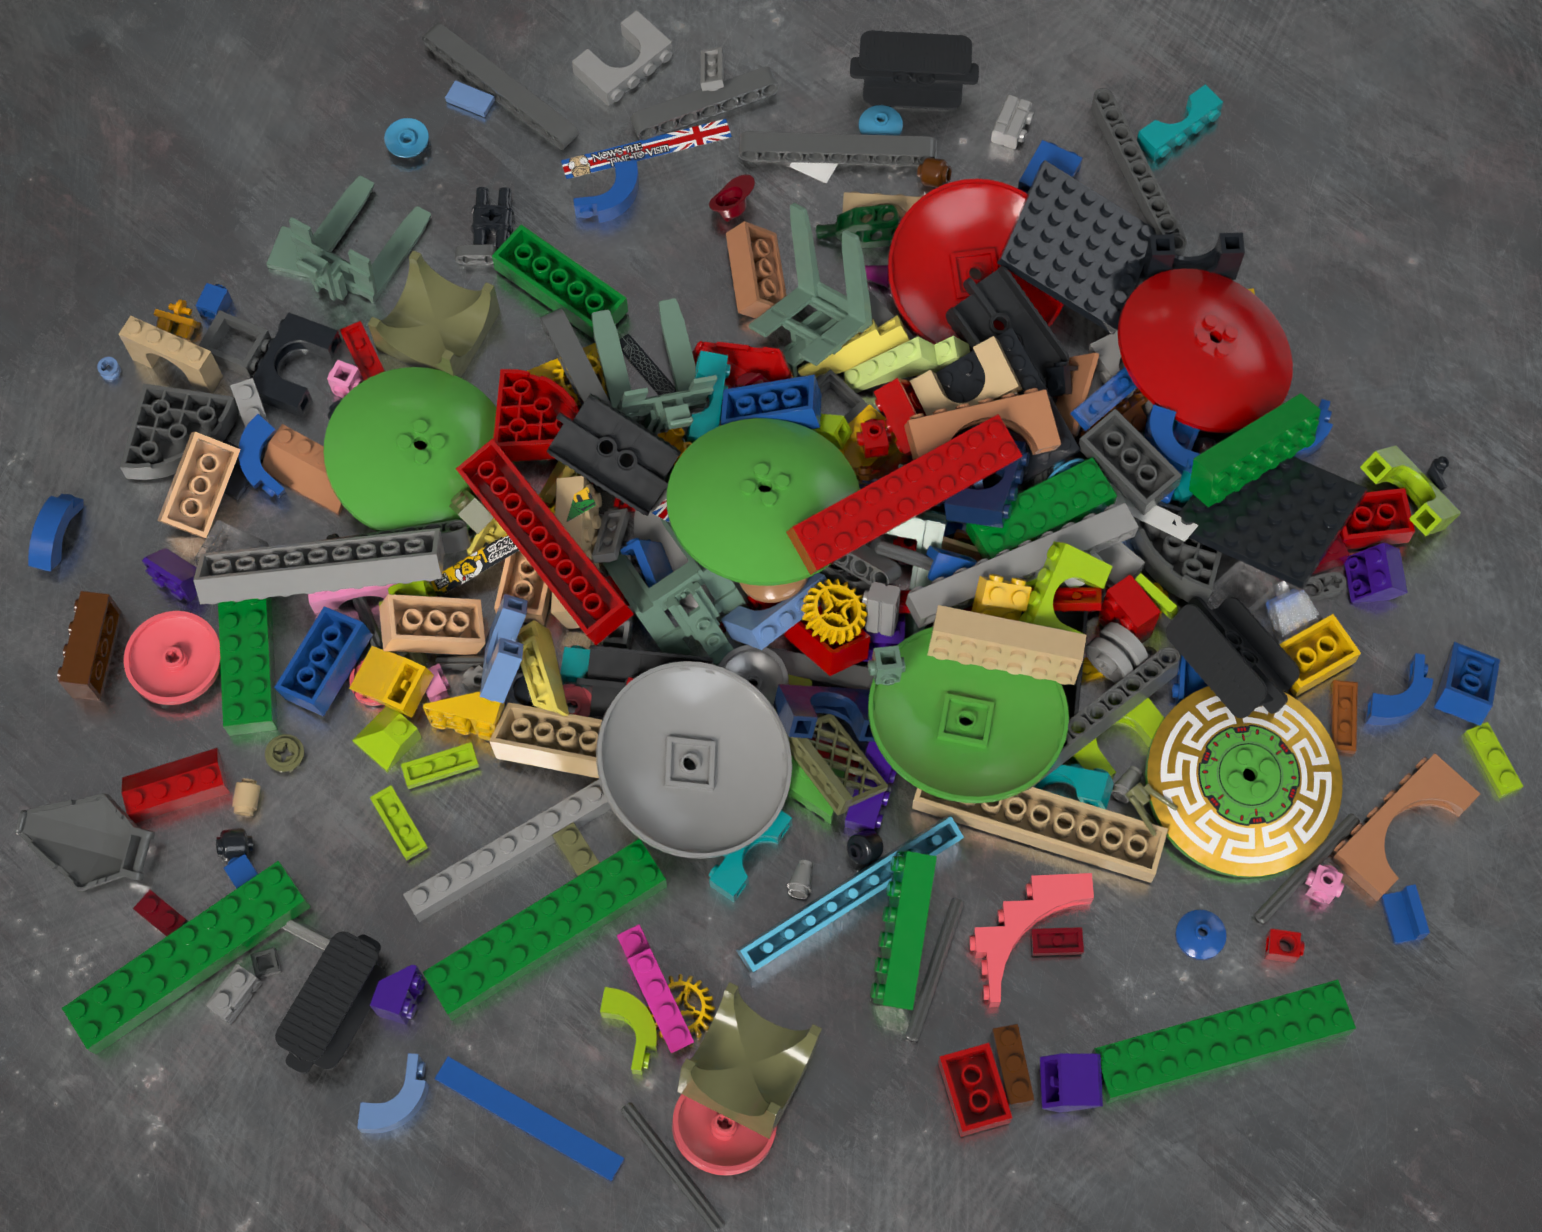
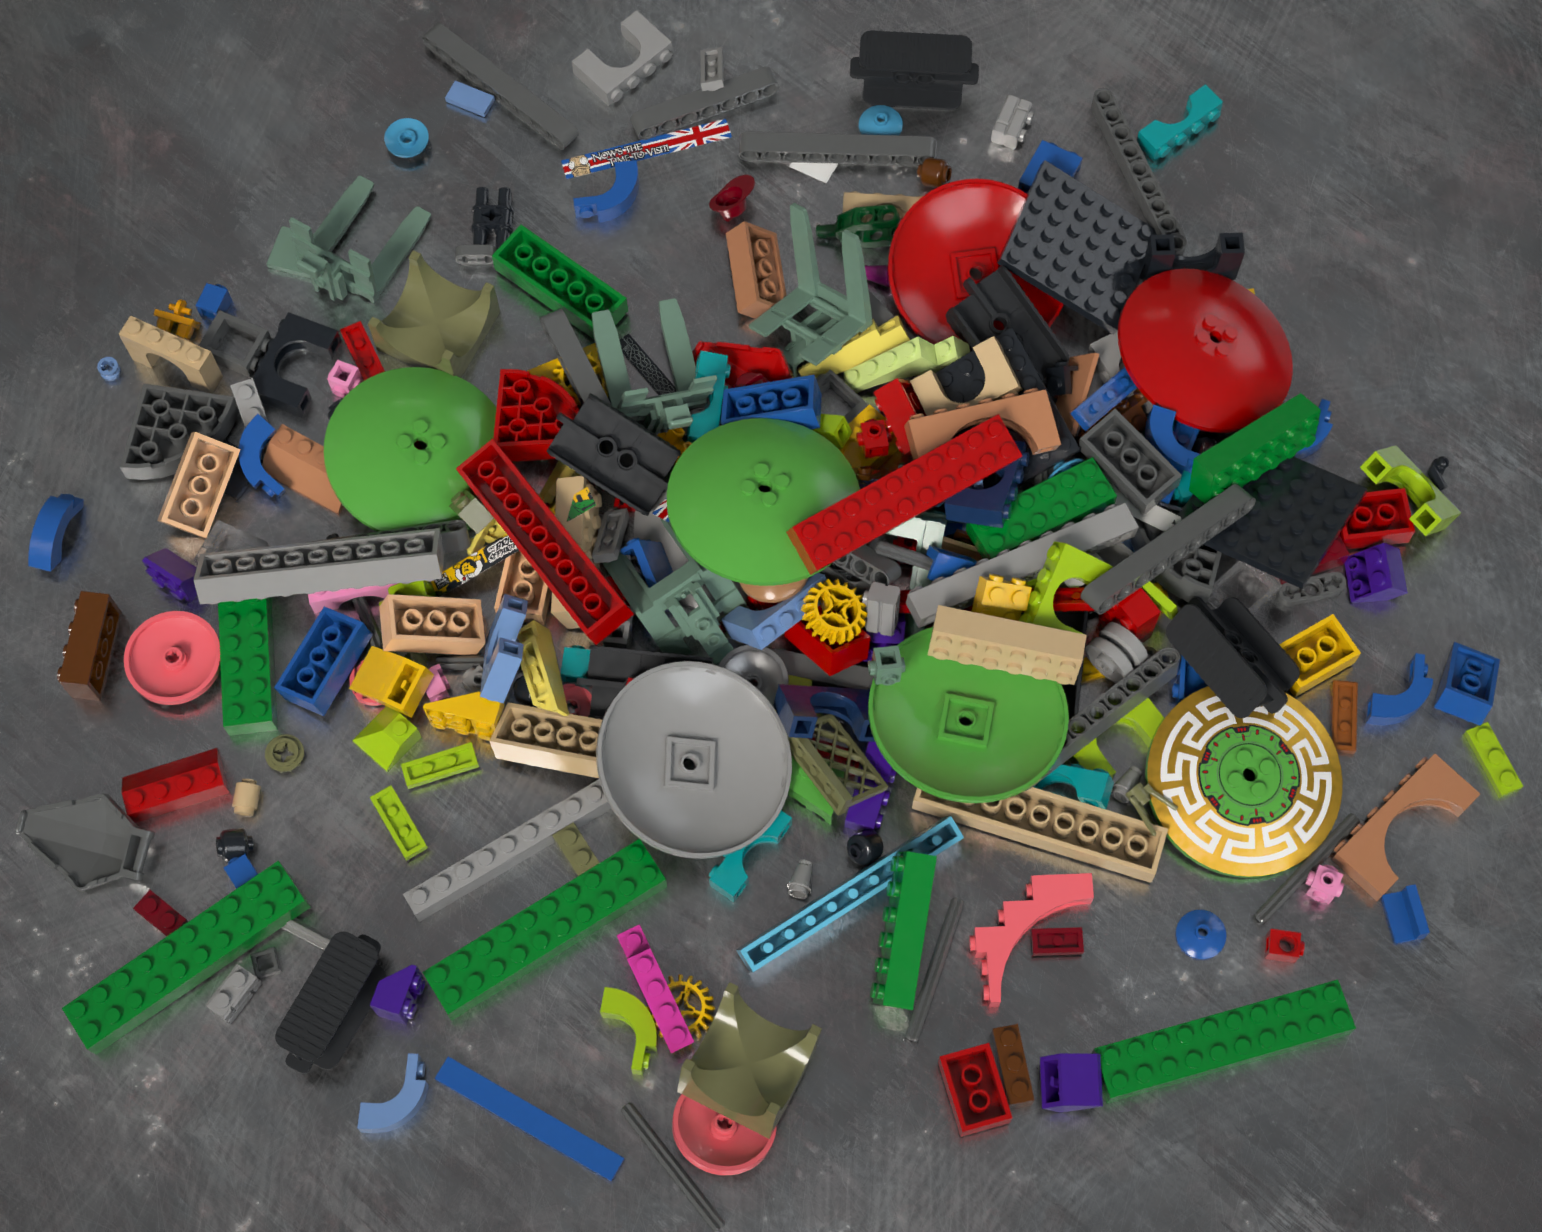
(1167, 549): none -> dark grey beam
(1290, 611): clear torso -> none

